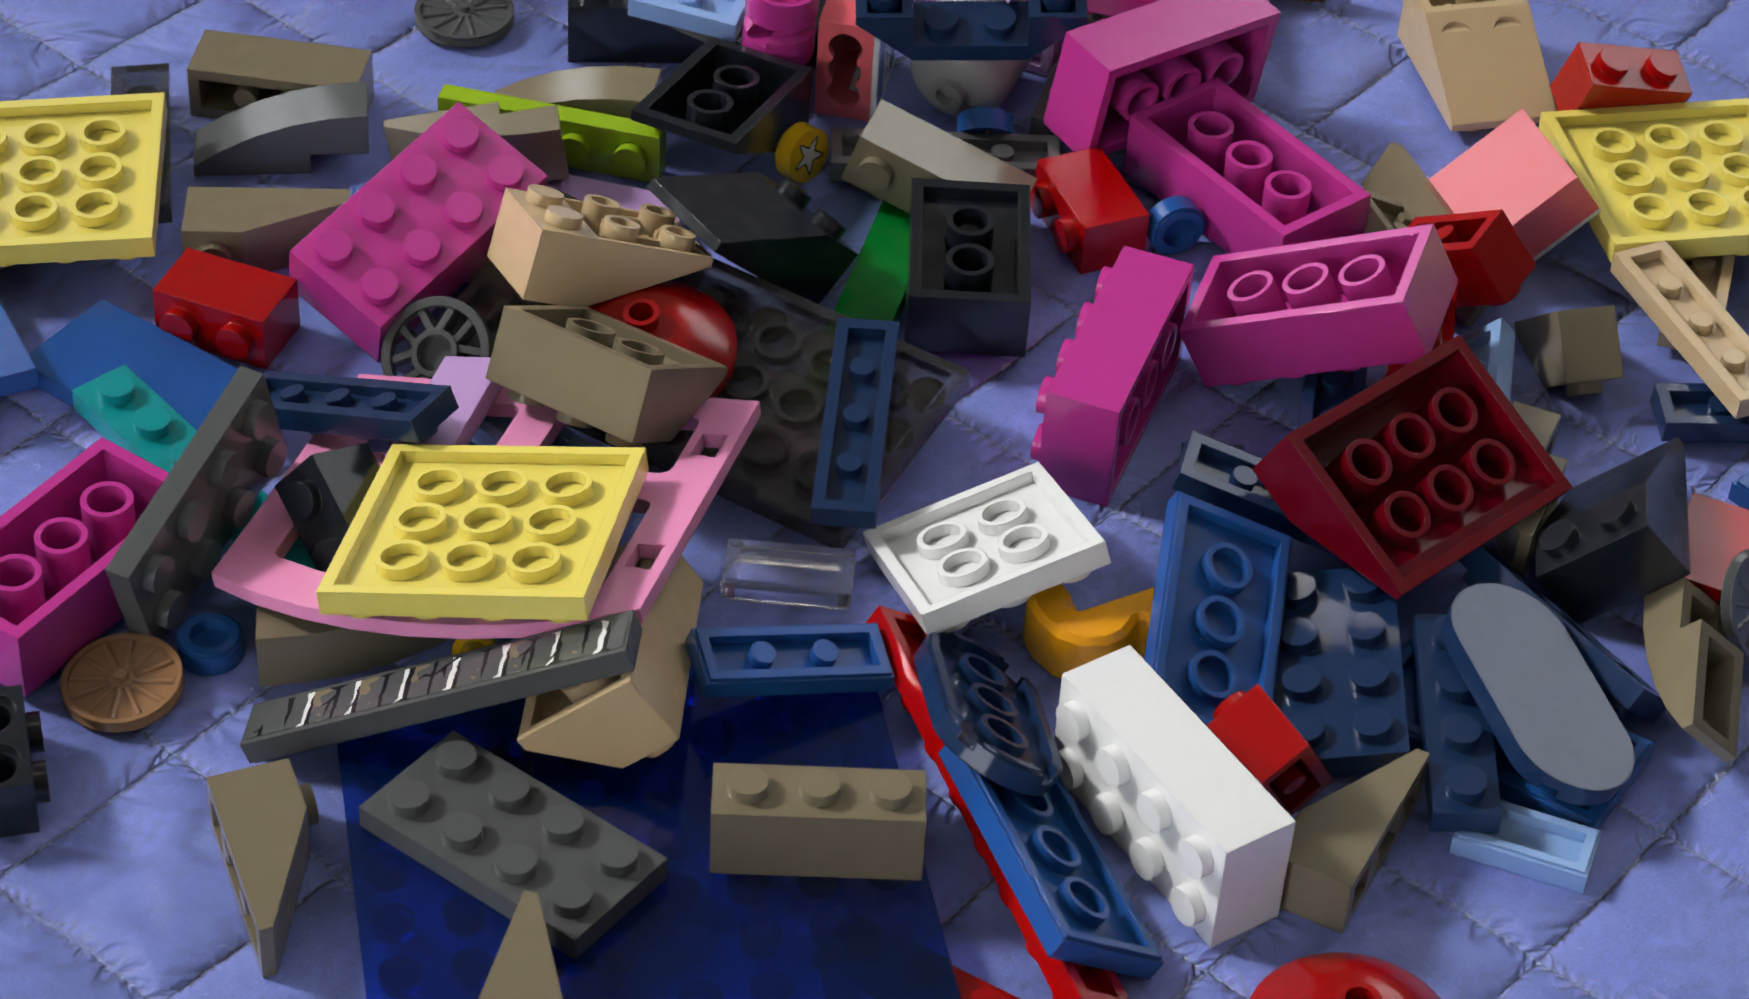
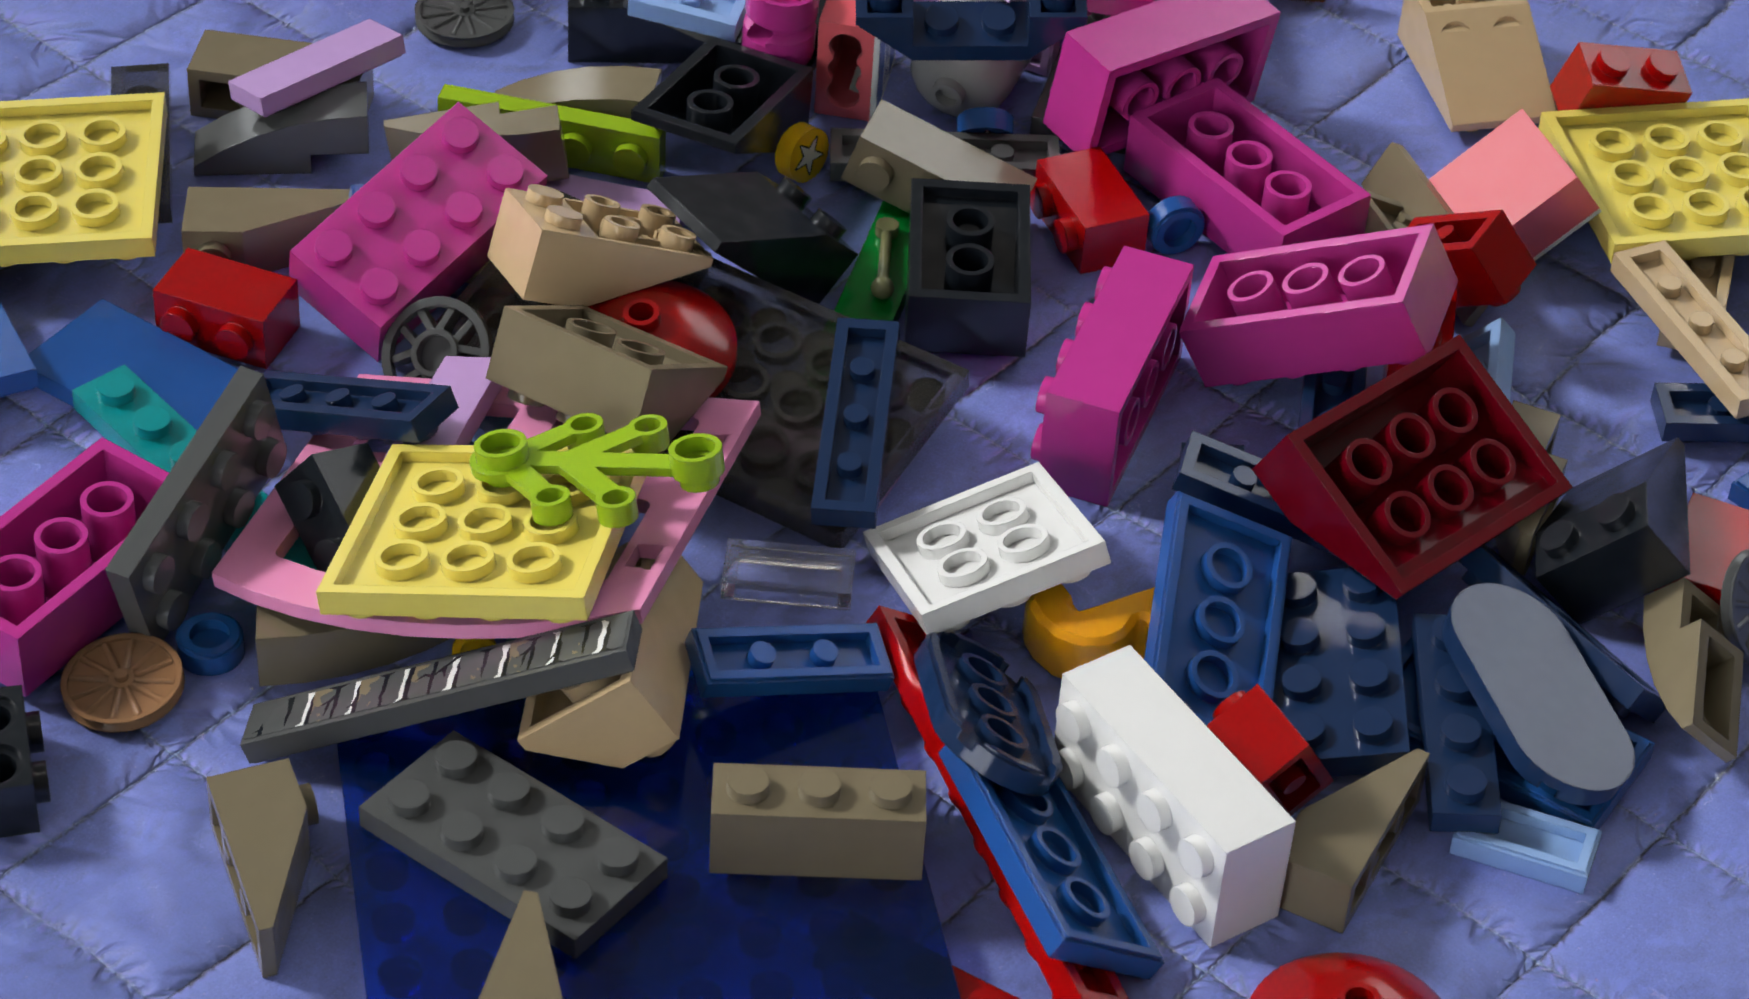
(317, 67): none -> lavender tile
(510, 459): none -> lime plant
(886, 230): none -> olive hinge
(1573, 348): dark tan slope -> none

